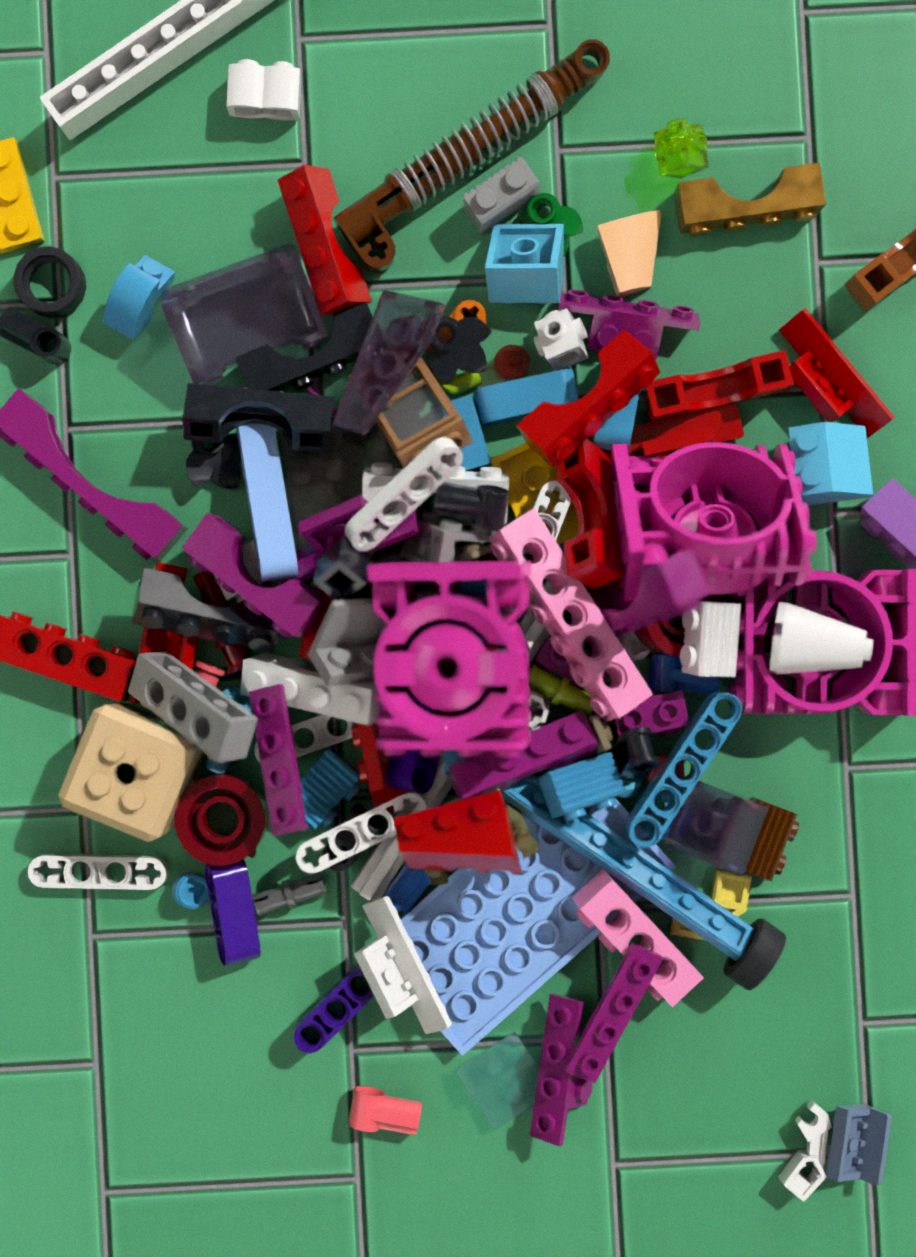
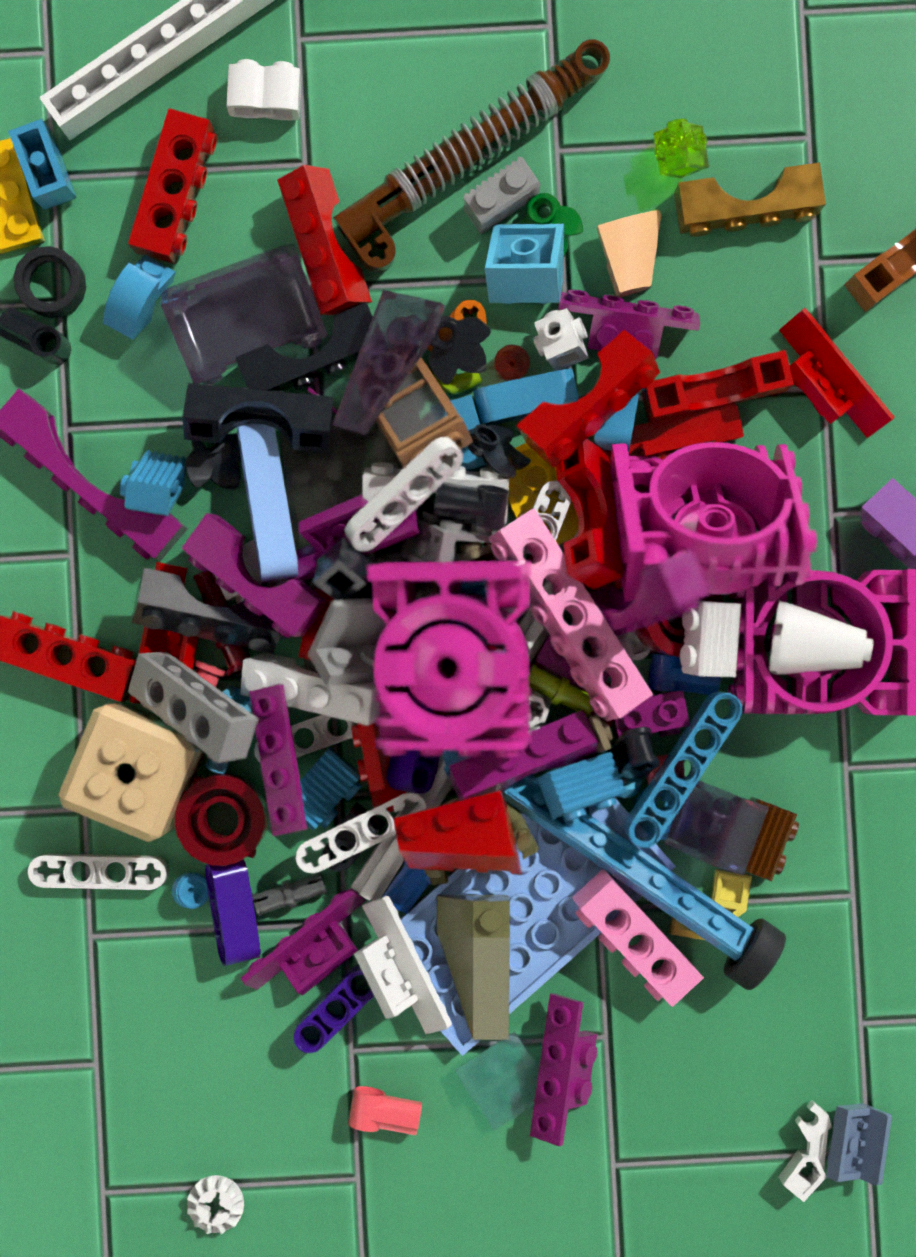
(42, 164): none -> dark azure brick
(154, 483): none -> dark azure brick
(178, 133): none -> red brick
(230, 1198): none -> white gear
(312, 950): none -> magenta bracket
(477, 950): none -> olive wedge
(494, 447): none -> black plate
(613, 1013): magenta bracket -> none
(831, 462): medium azure slope -> none

